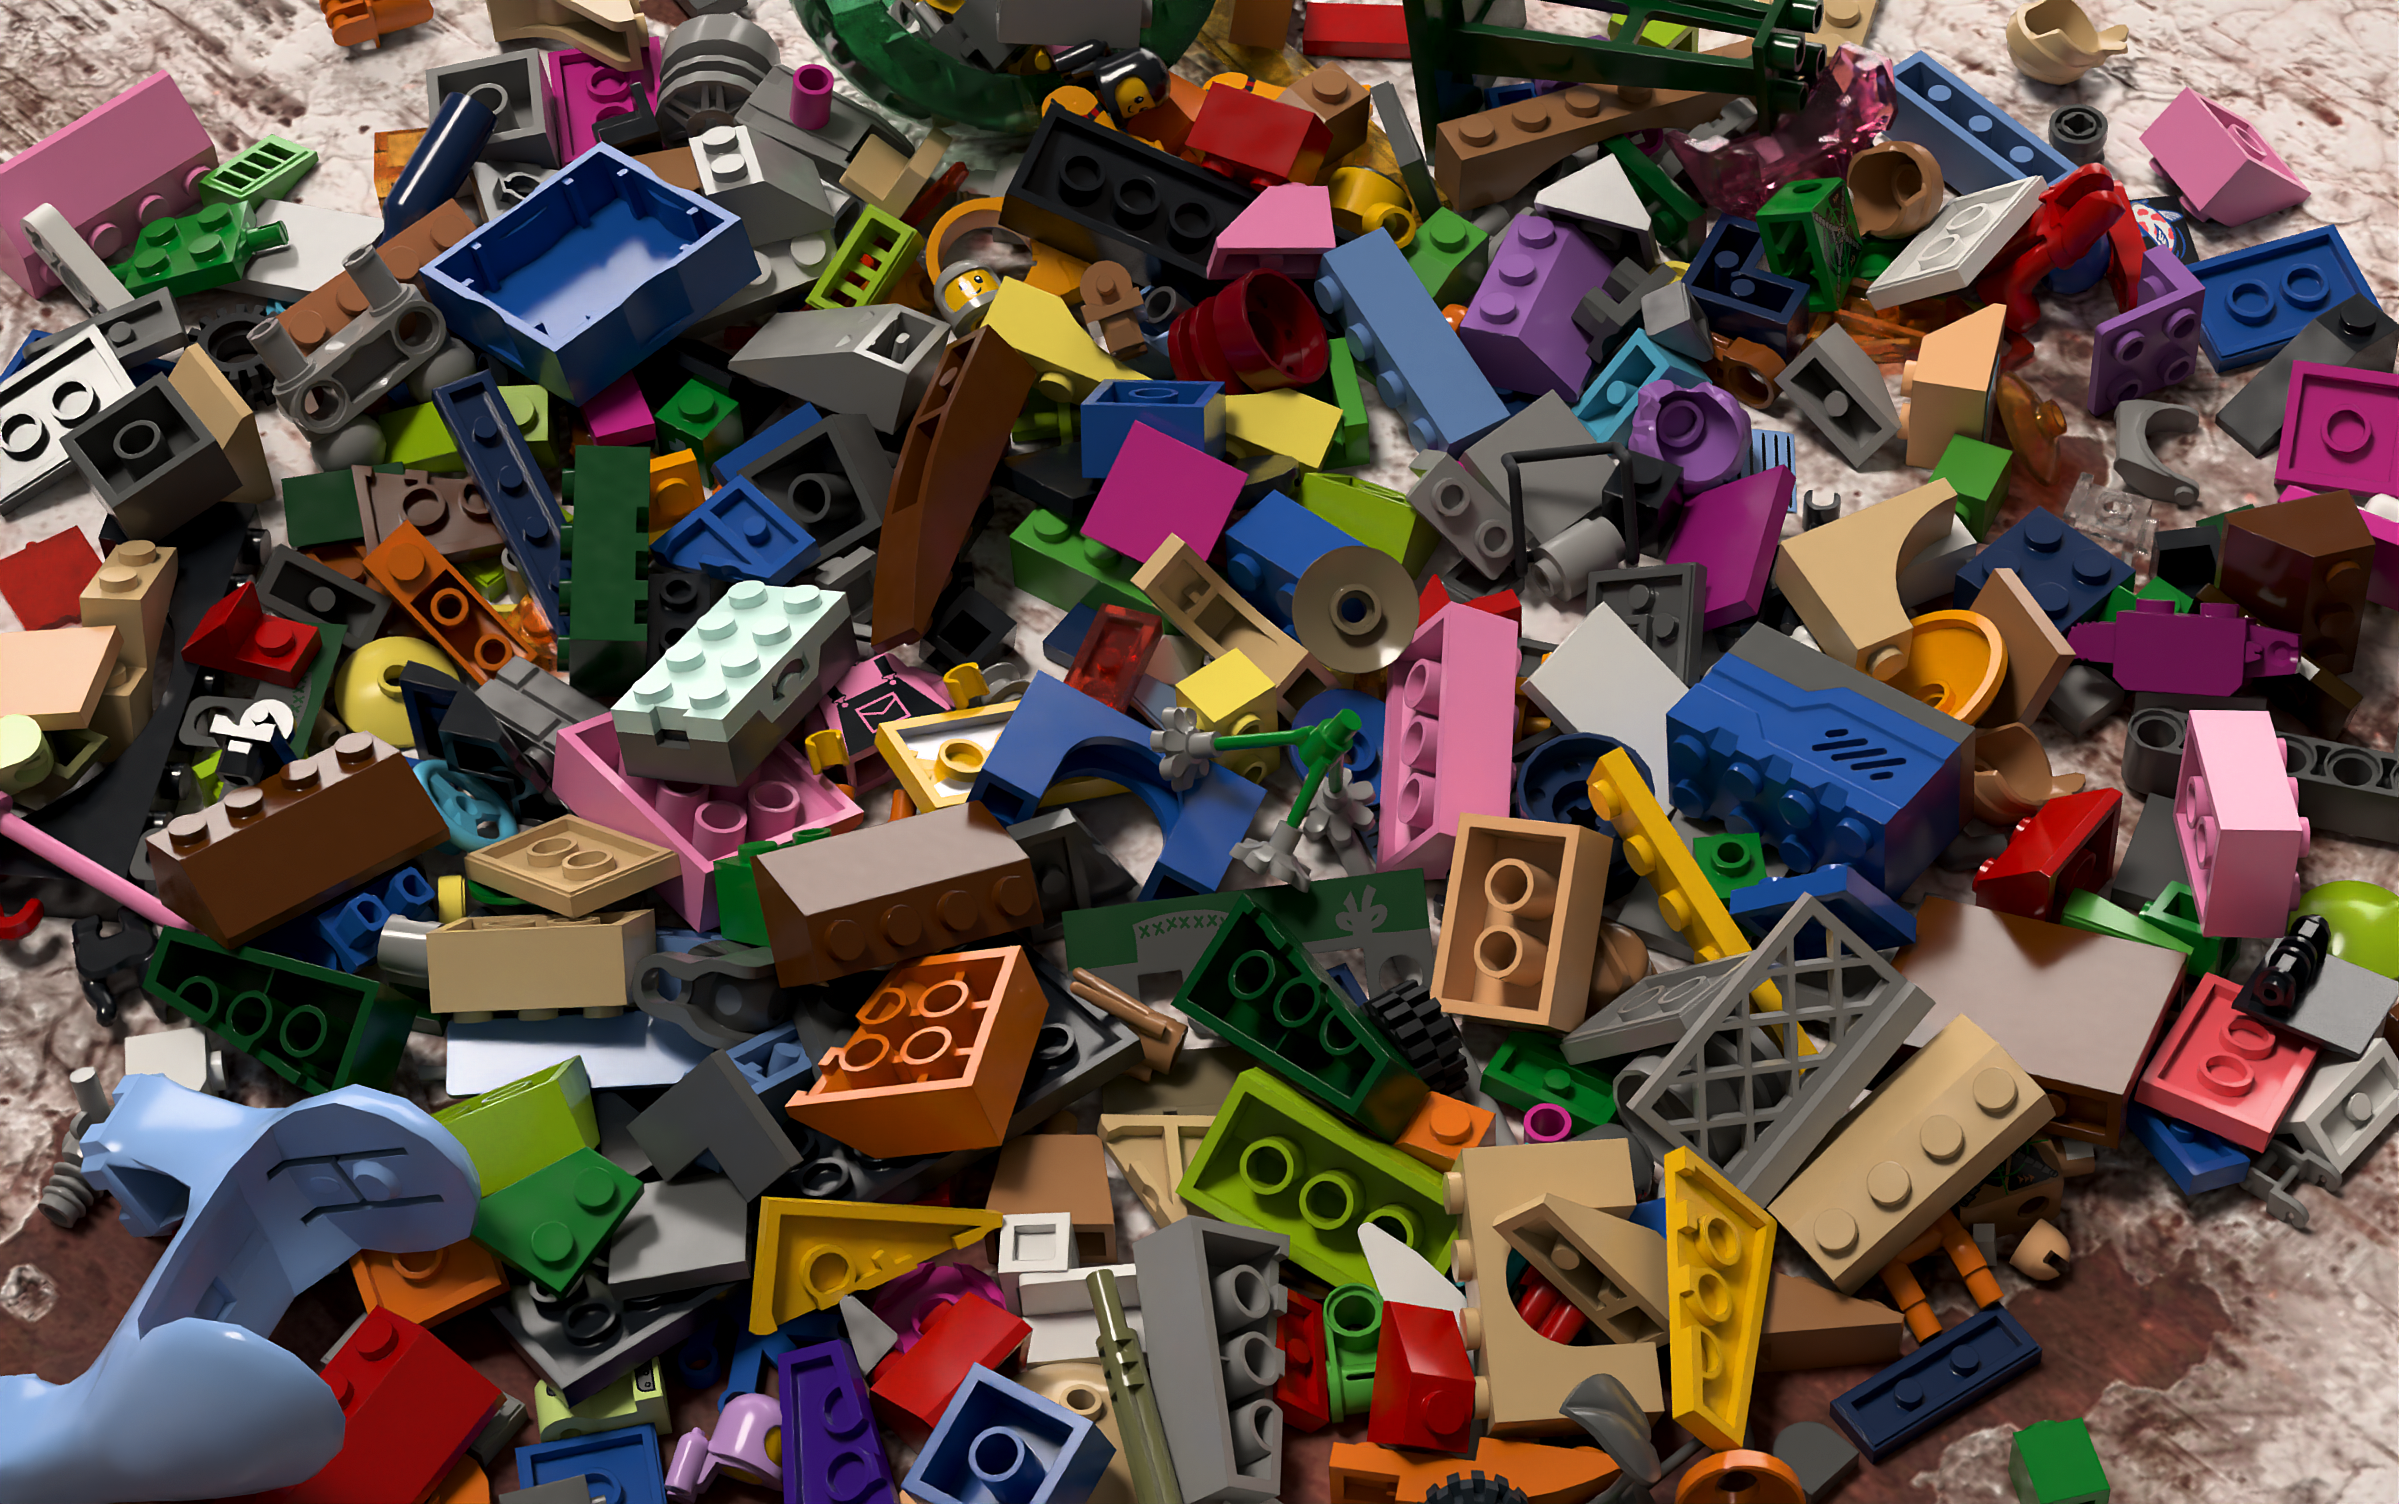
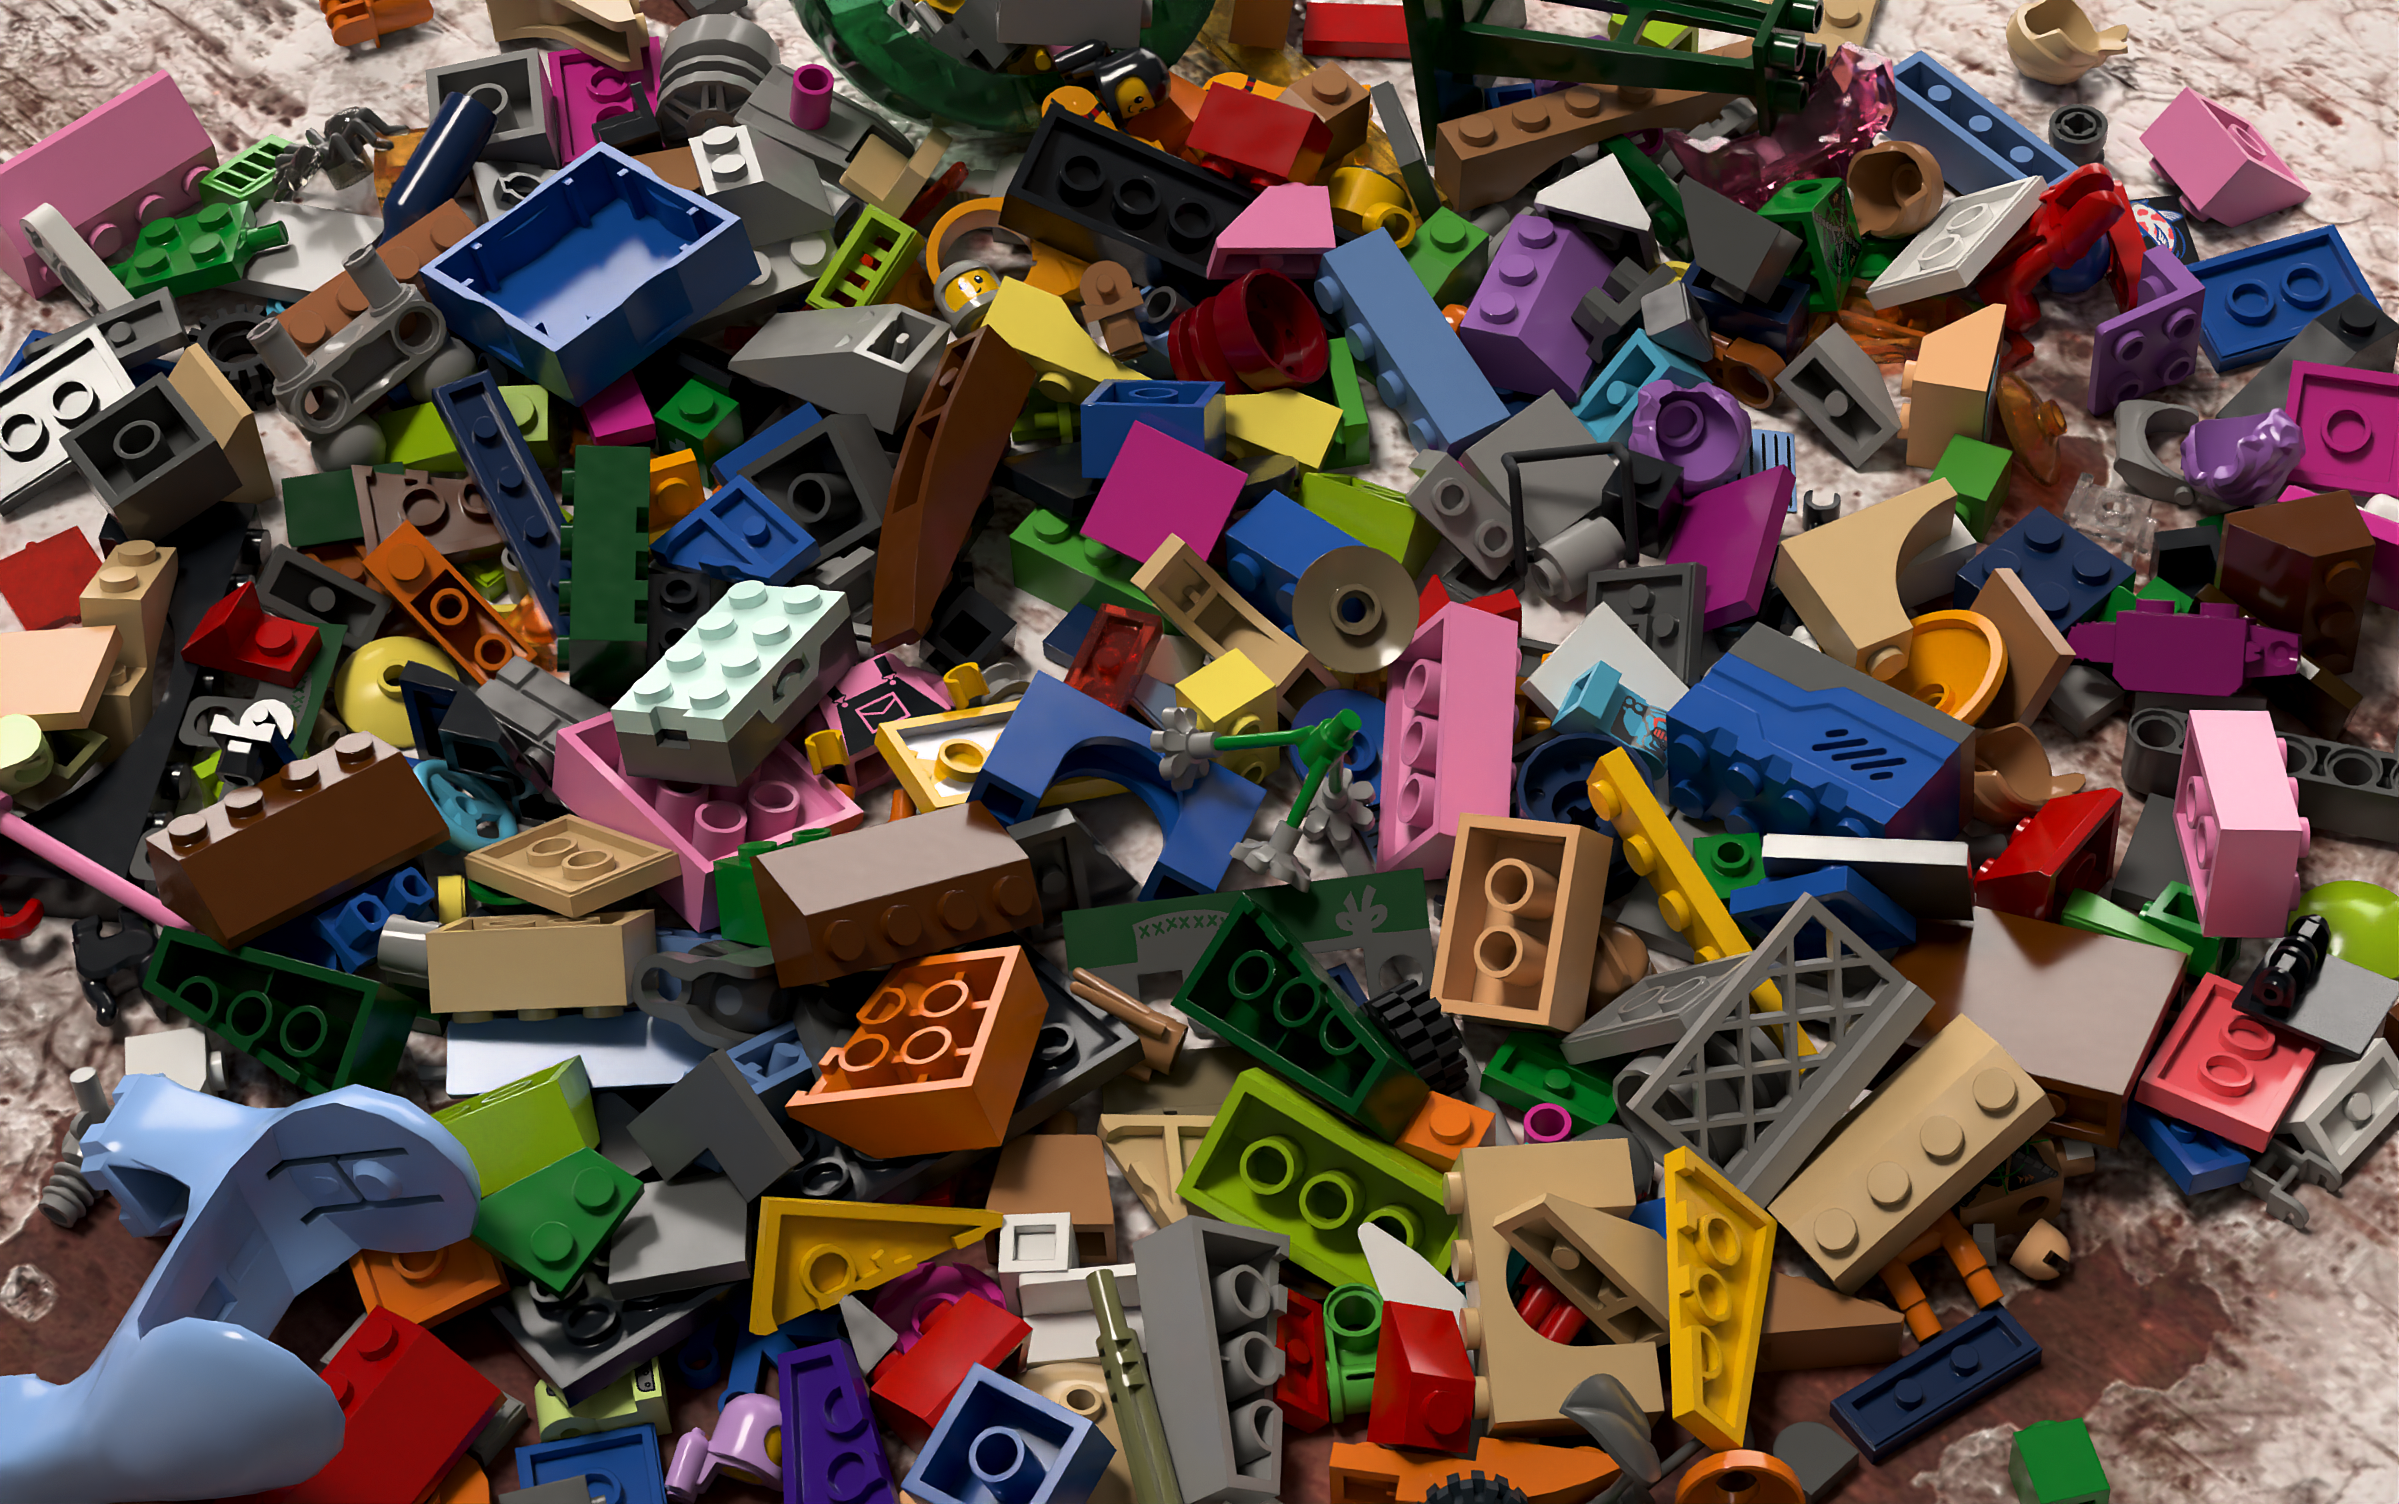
(338, 153): none -> animal
(1608, 708): none -> medium azure leg
(1735, 243): none -> dark grey slope
(1918, 875): none -> dark grey tile
(2242, 457): none -> medium lavender hair

